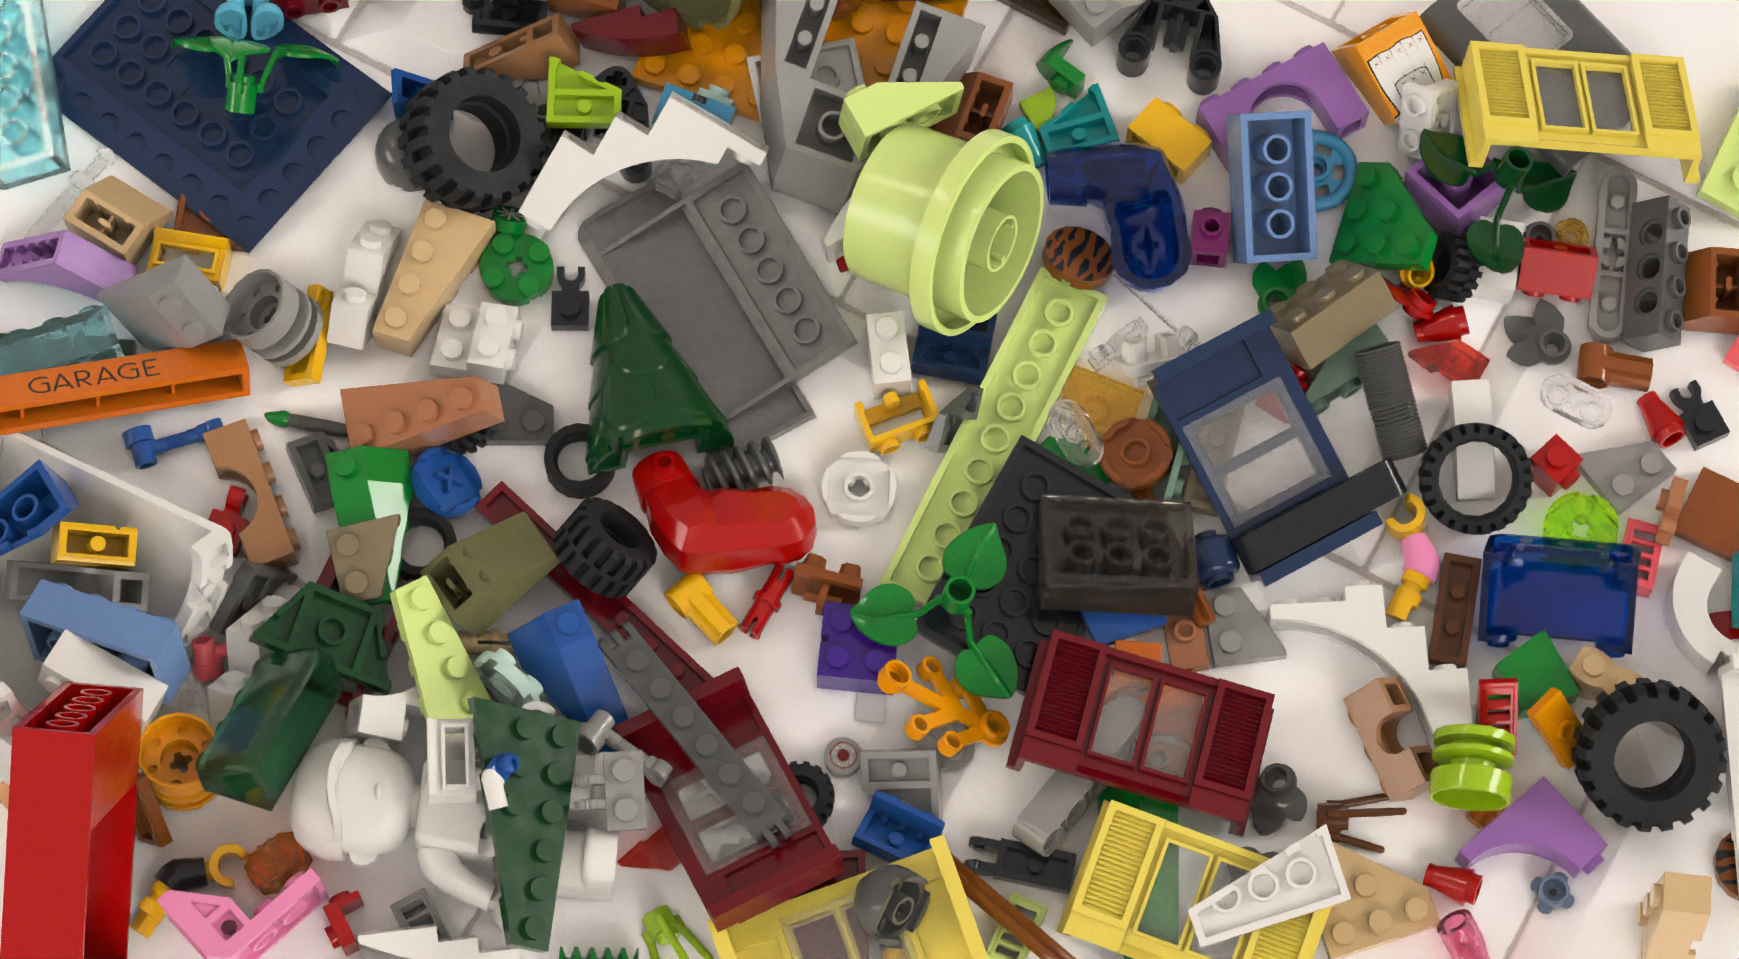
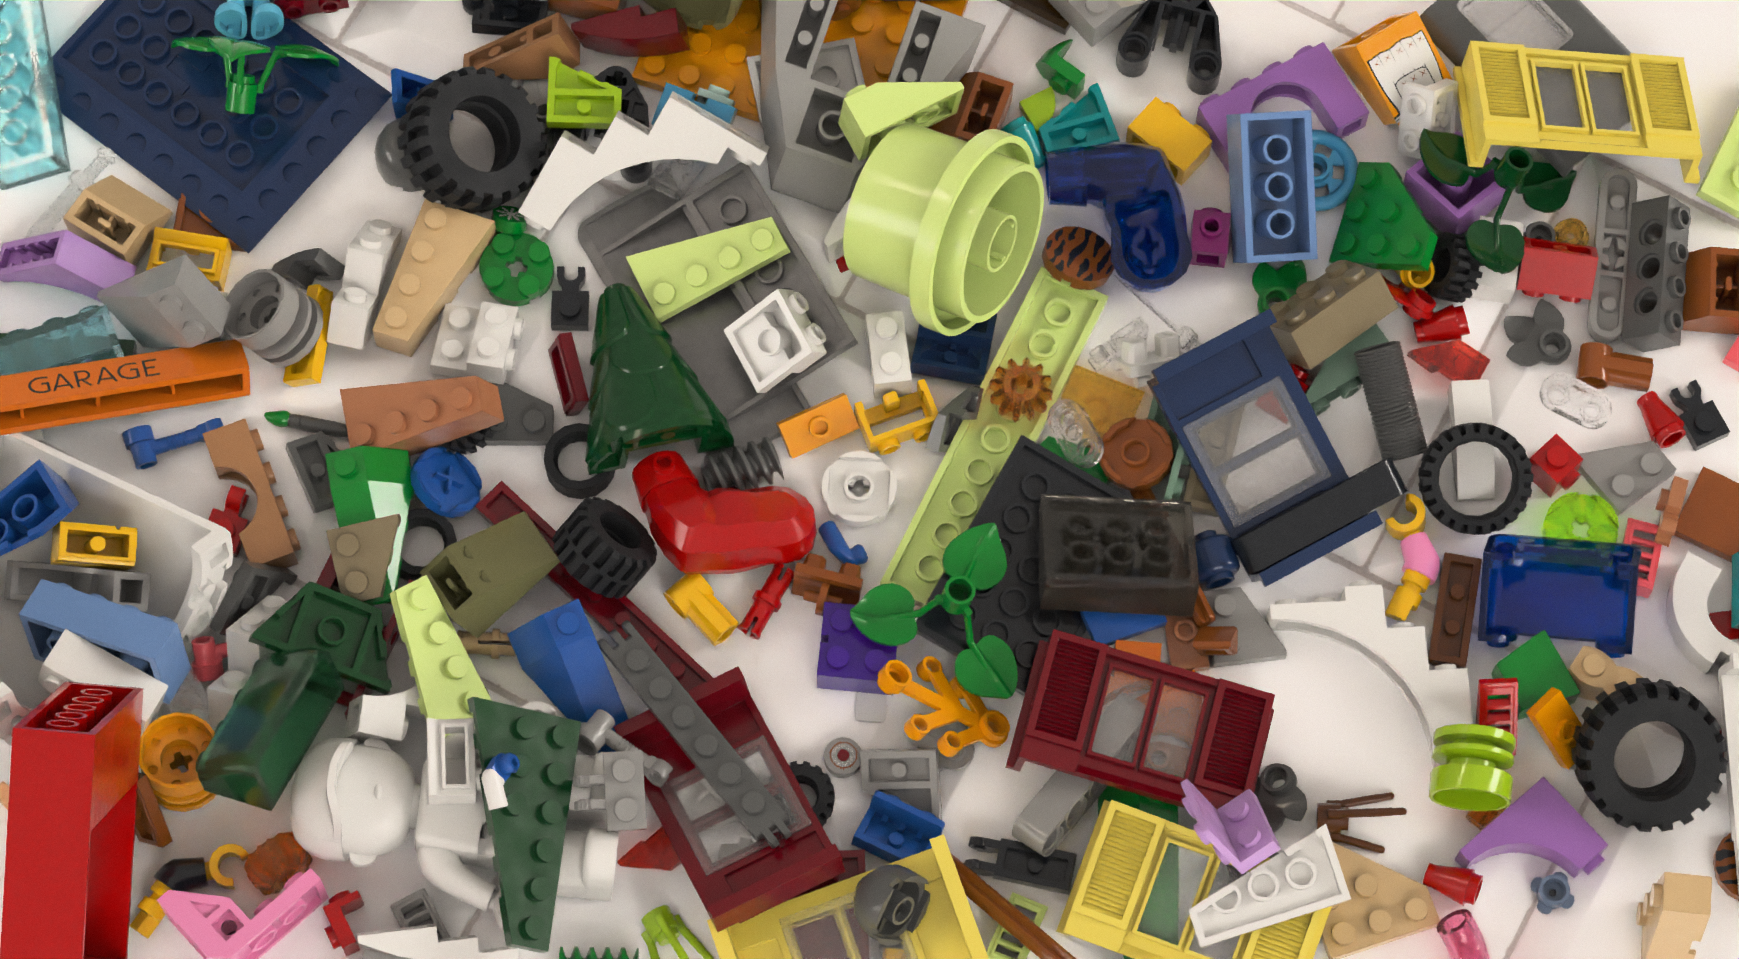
(308, 266): none -> dark grey slope
(505, 680): light aqua plate -> none
(568, 374): none -> dark red tile
(701, 266): none -> yellowish green wing
(776, 339): none -> white plate
(817, 425): none -> light orange plate
(839, 548): none -> blue arm
(1007, 384): none -> clear orange gear
(1216, 640): none -> dark orange slope
(1236, 829): none -> lavender bracket
(1376, 714): medium nougat arch -> none

